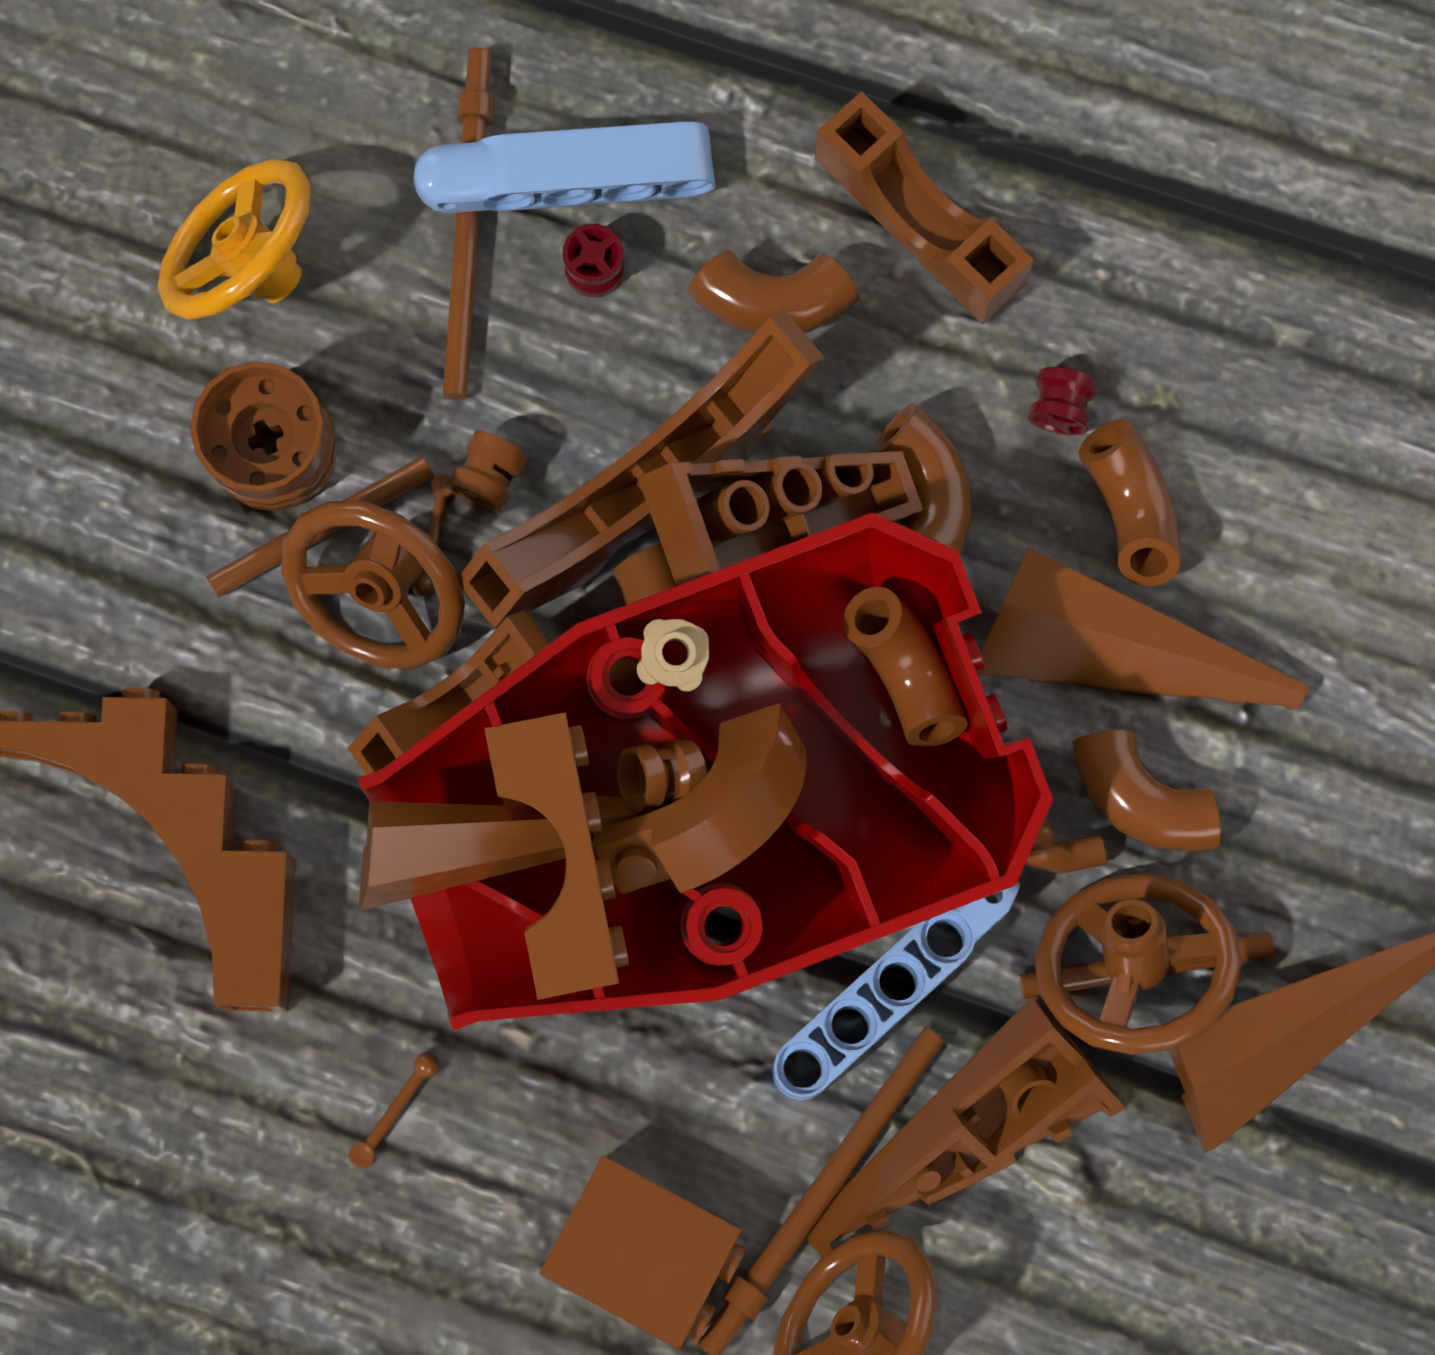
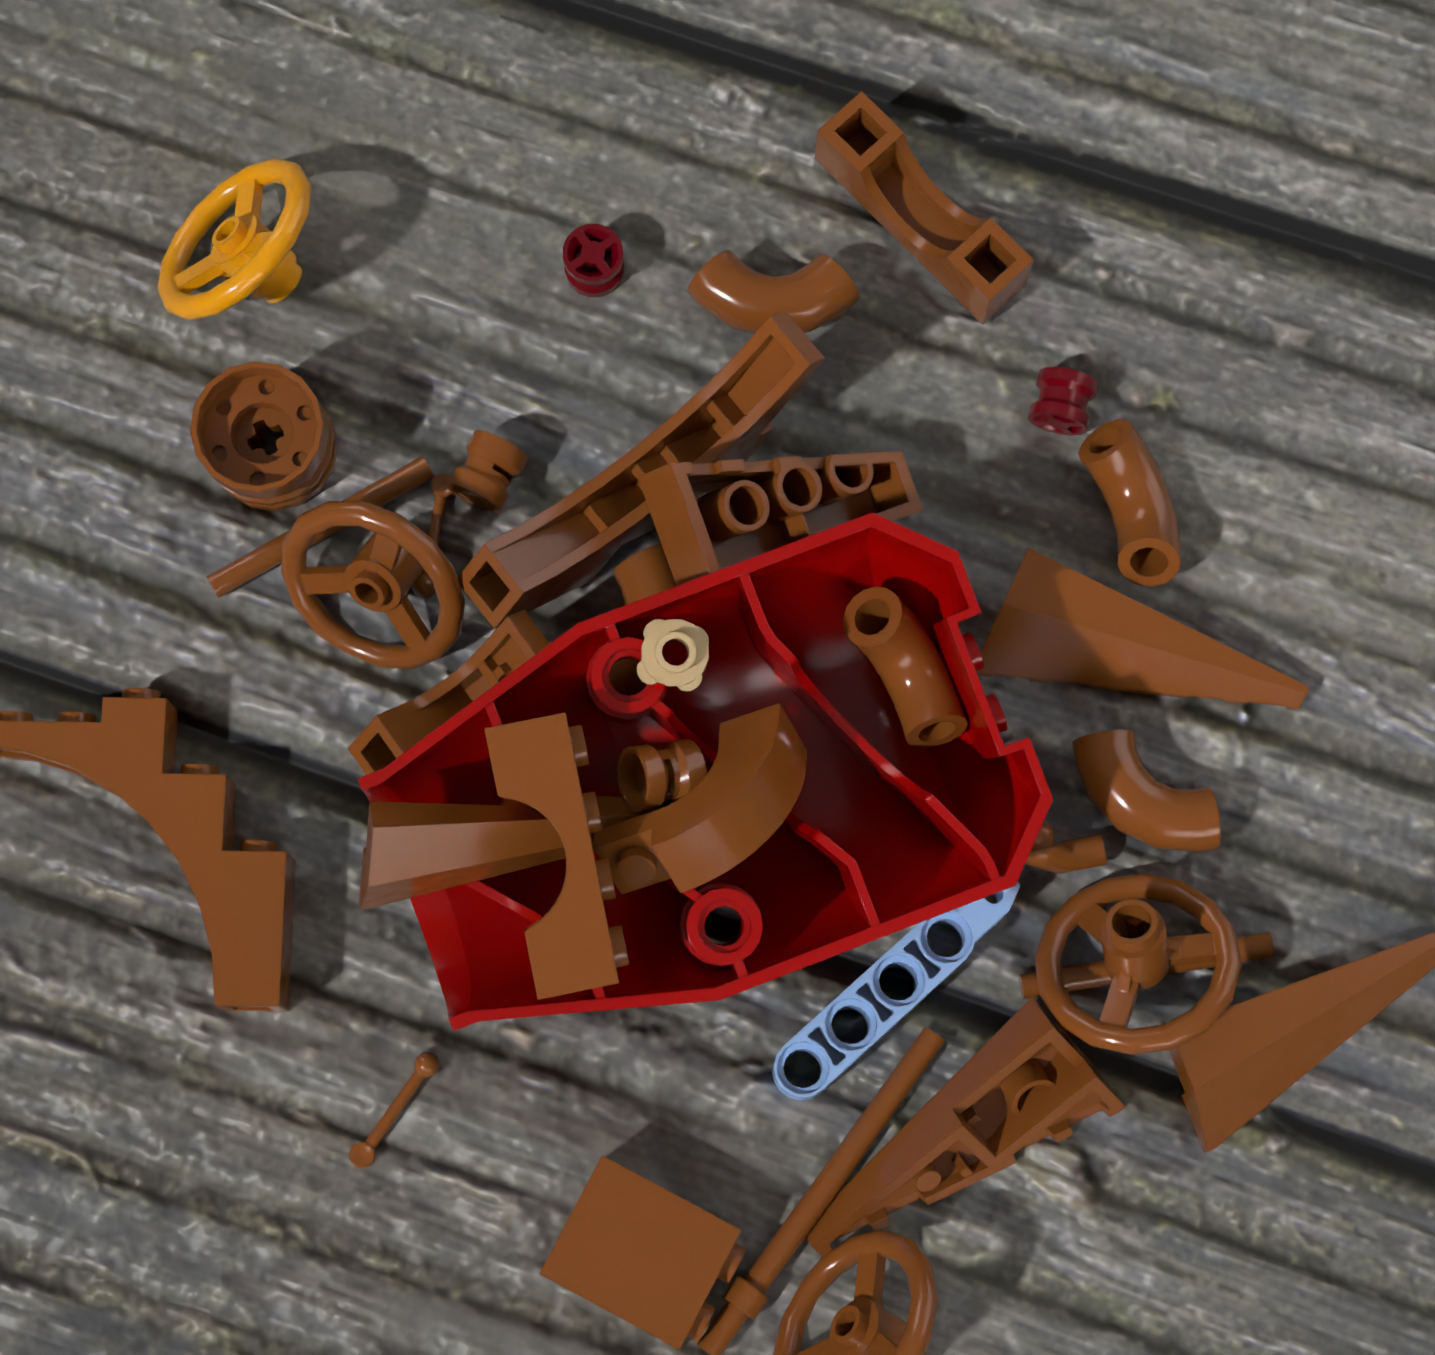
(475, 114): dark orange bar -> none
(568, 168): light blue piece -> none
(935, 473): dark orange cylinder -> none

